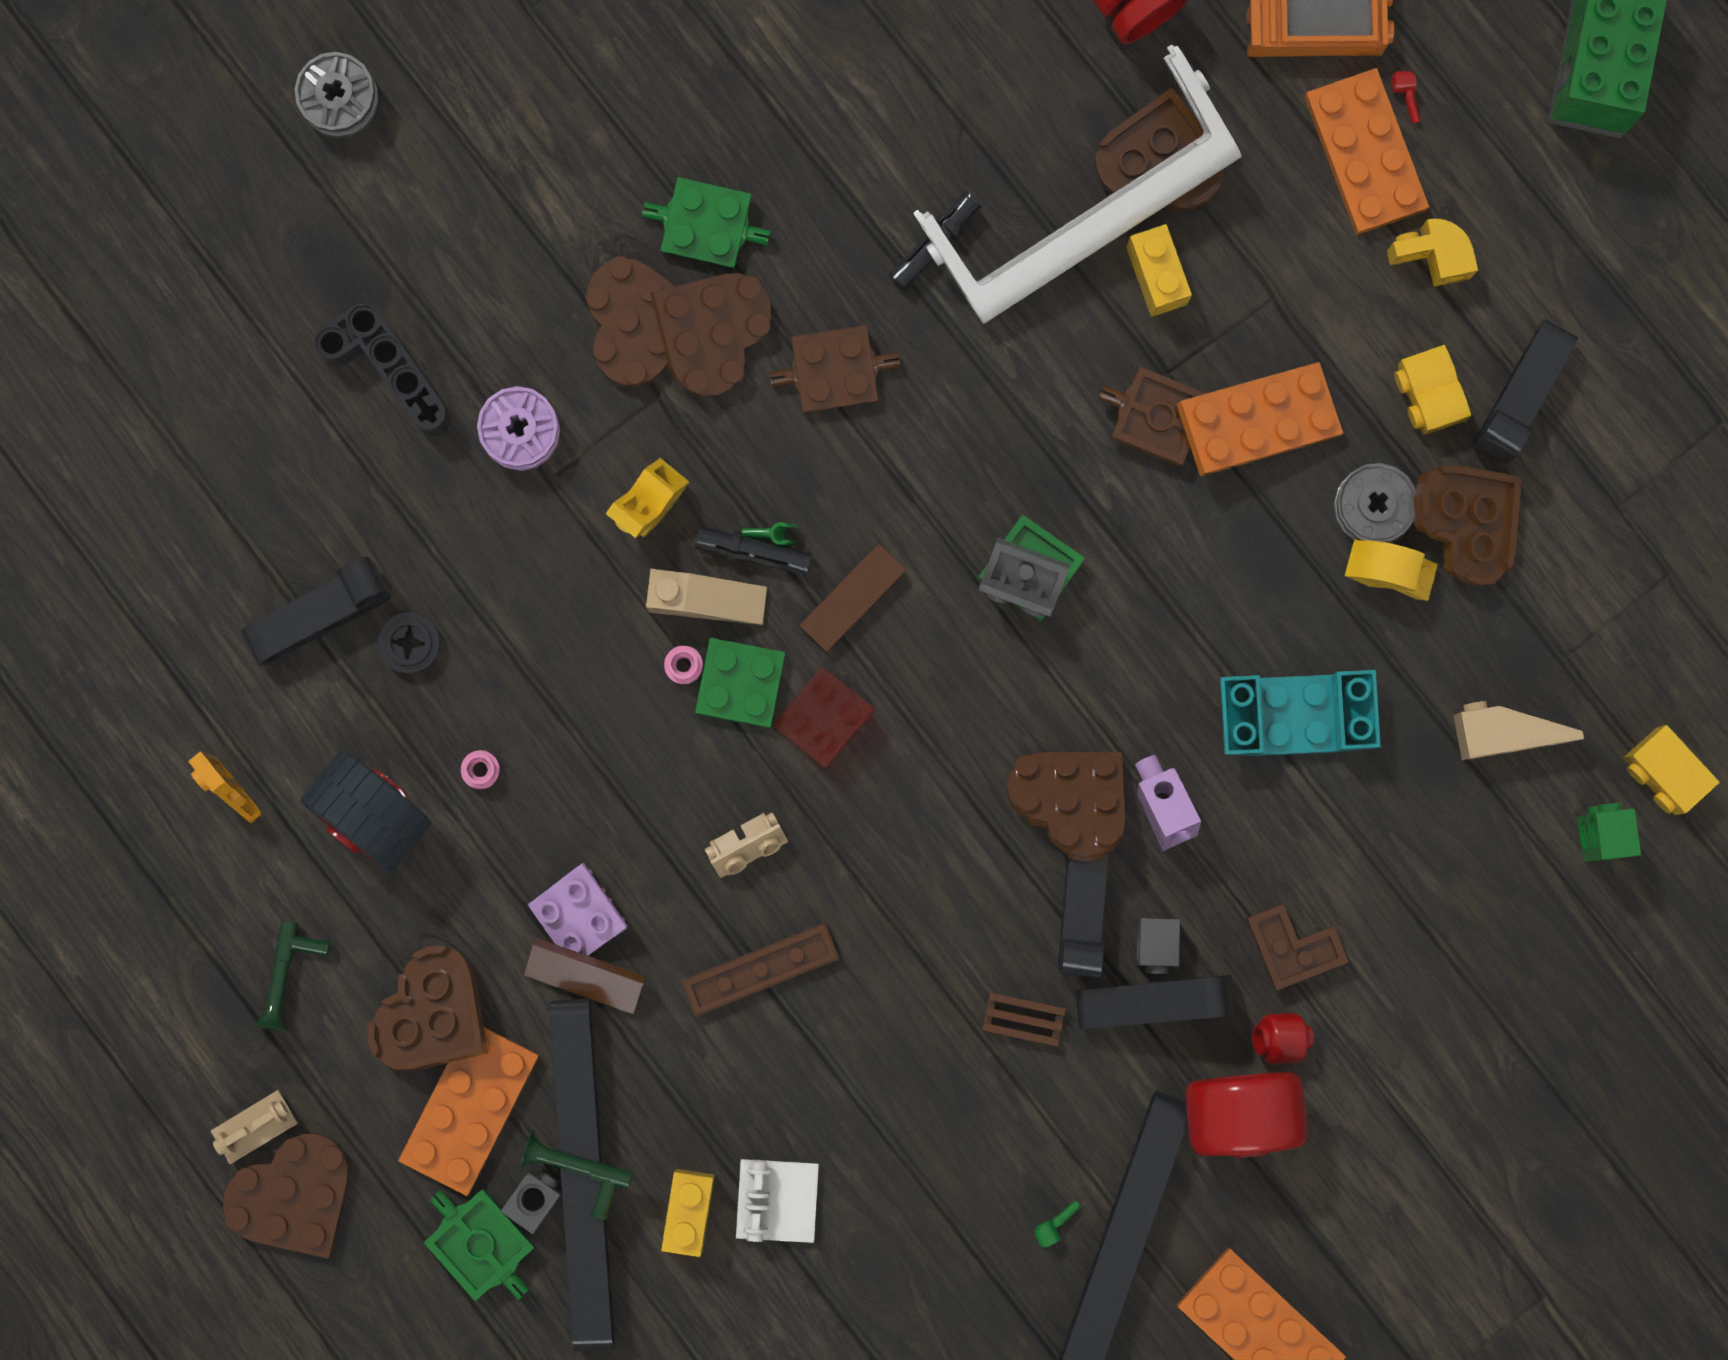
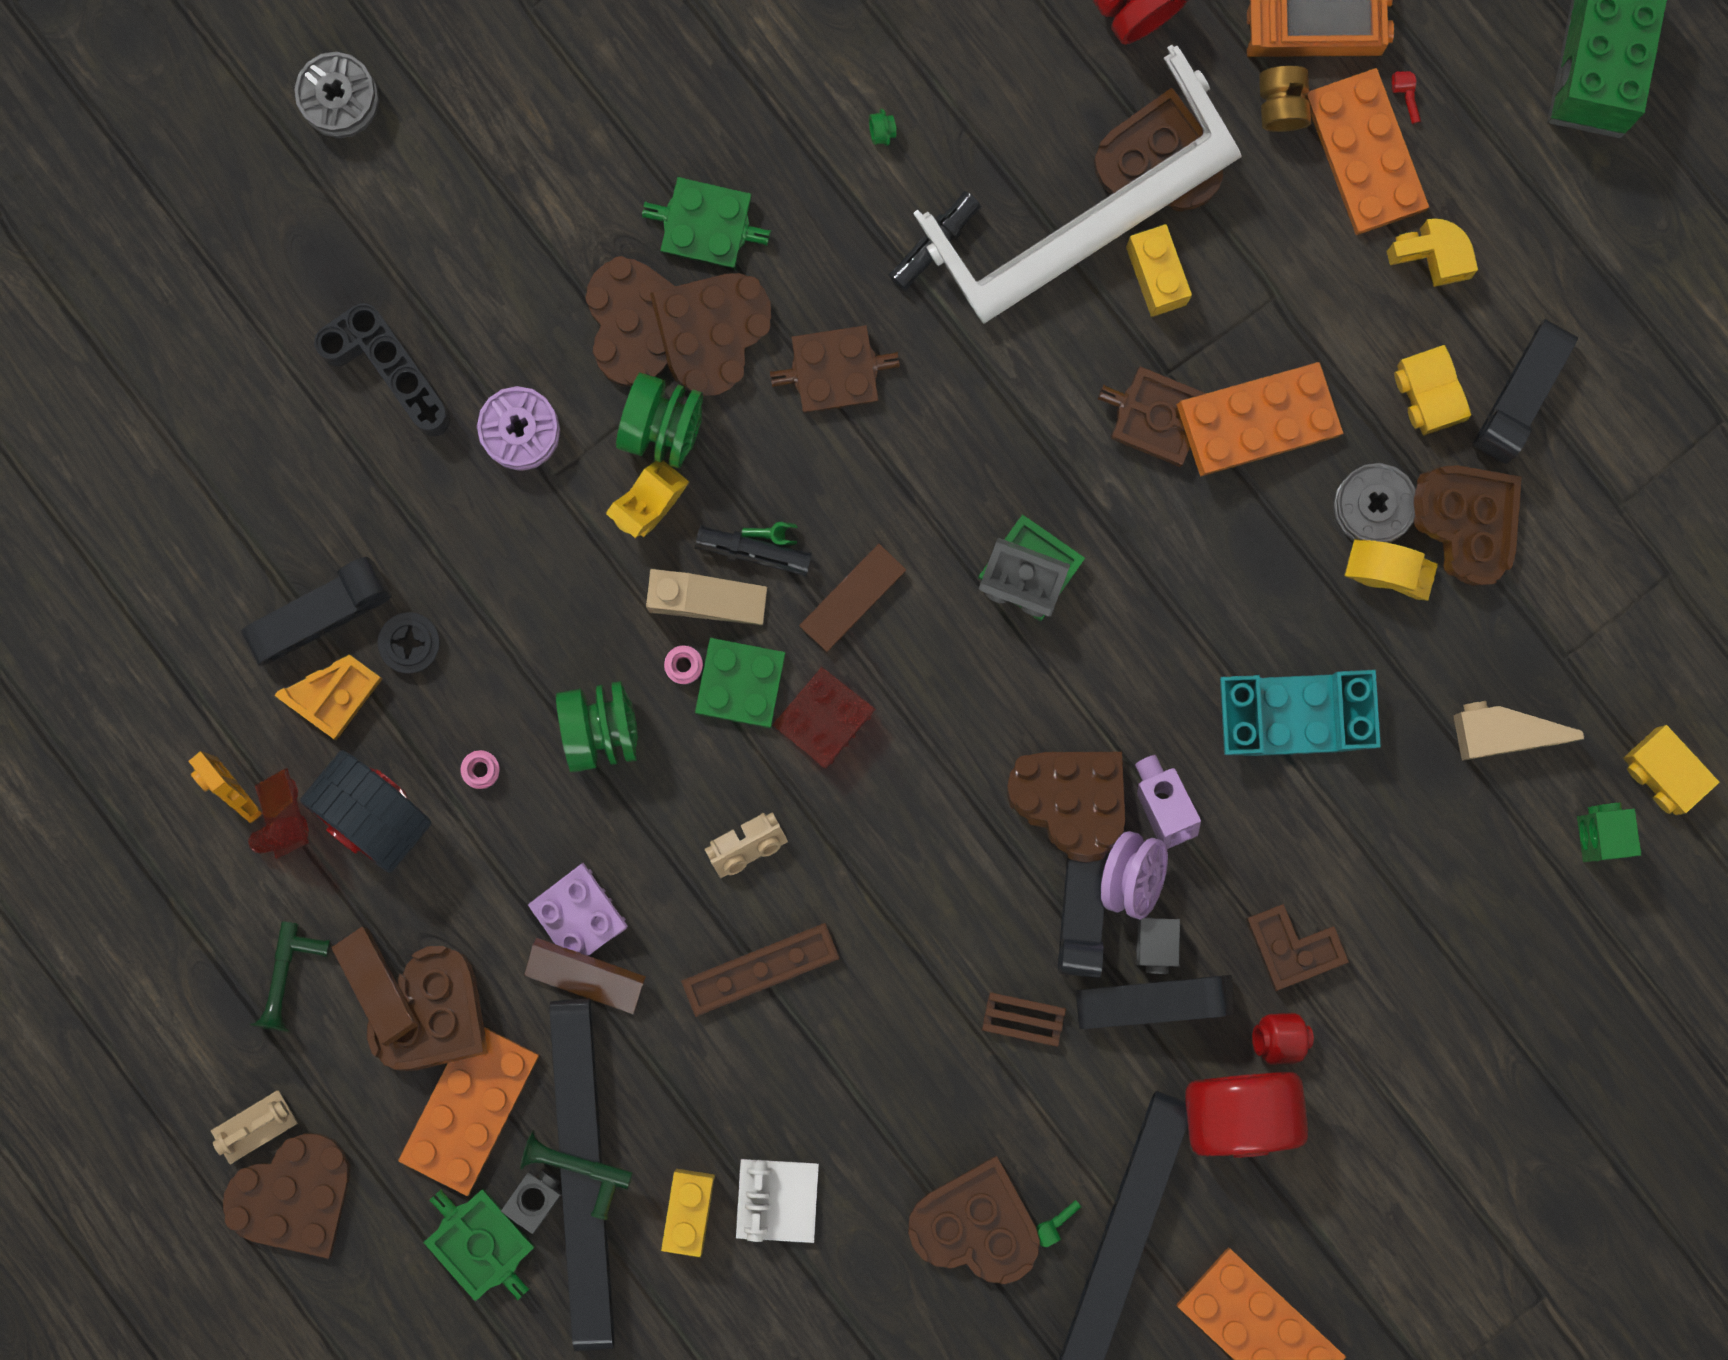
(285, 825): none -> clear red hinge
(332, 695): none -> light orange wing
(374, 986): none -> reddish brown tile
(596, 726): none -> green wheel
(659, 420): none -> green wheel
(882, 128): none -> green plate
(977, 1224): none -> reddish brown plate
(1134, 875): none -> lavender wheel
(1284, 96): none -> pearl gold wheel

